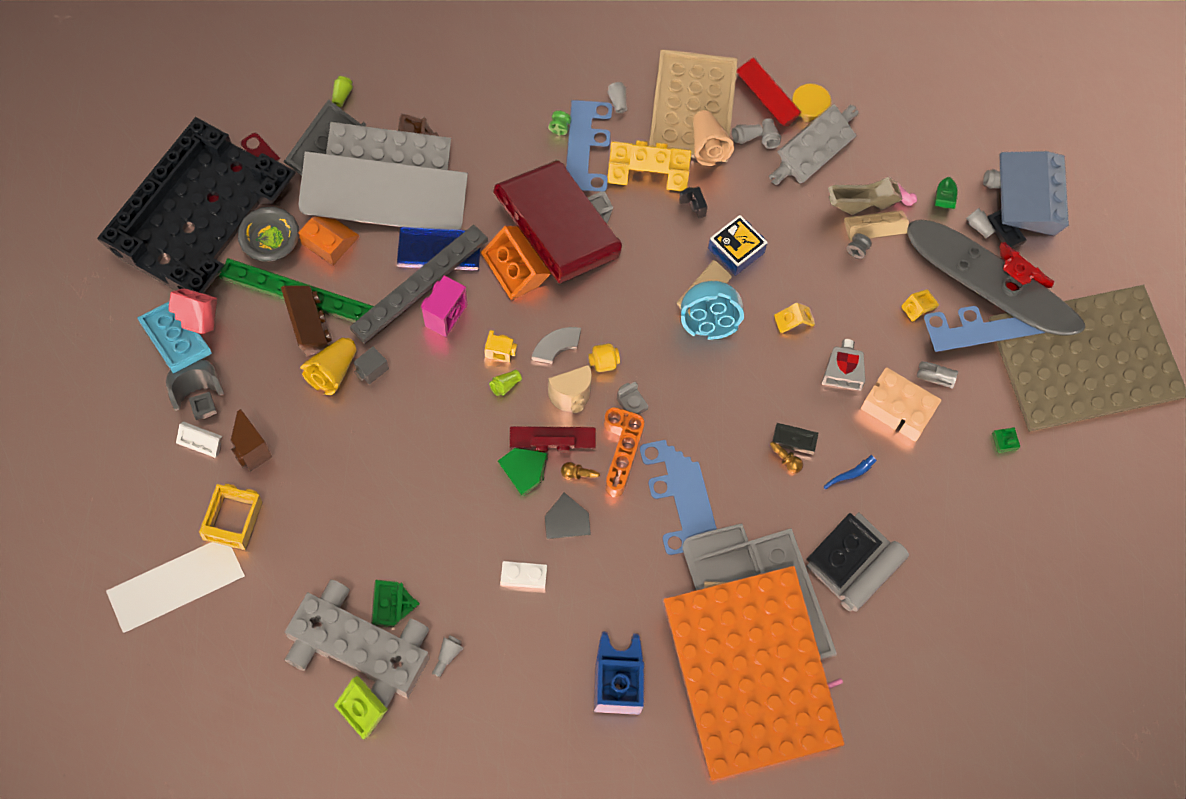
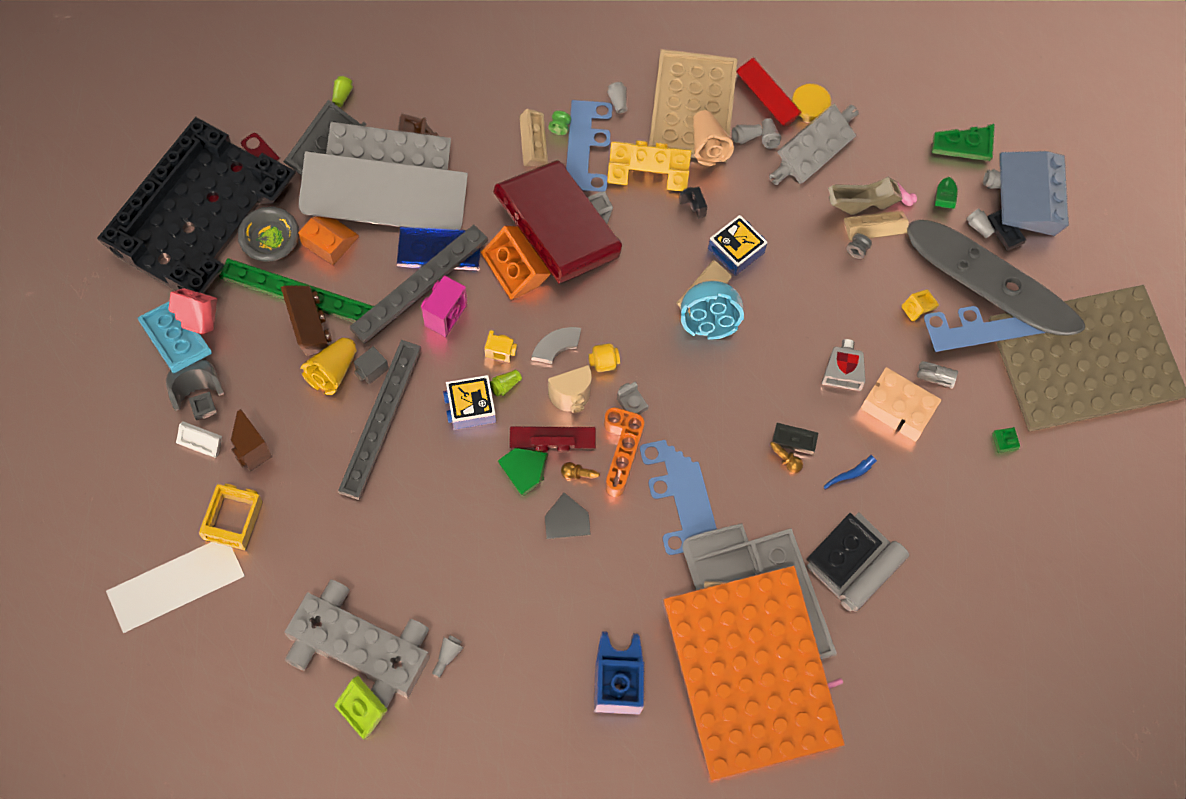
(379, 420): none -> dark grey plate
(391, 603): green slope -> none
(469, 402): none -> piece
(523, 574): white plate -> none
(533, 138): none -> tan slope
(793, 317): yellow bracket -> none
(971, 143): none -> green wing
(1021, 269): red piece -> none

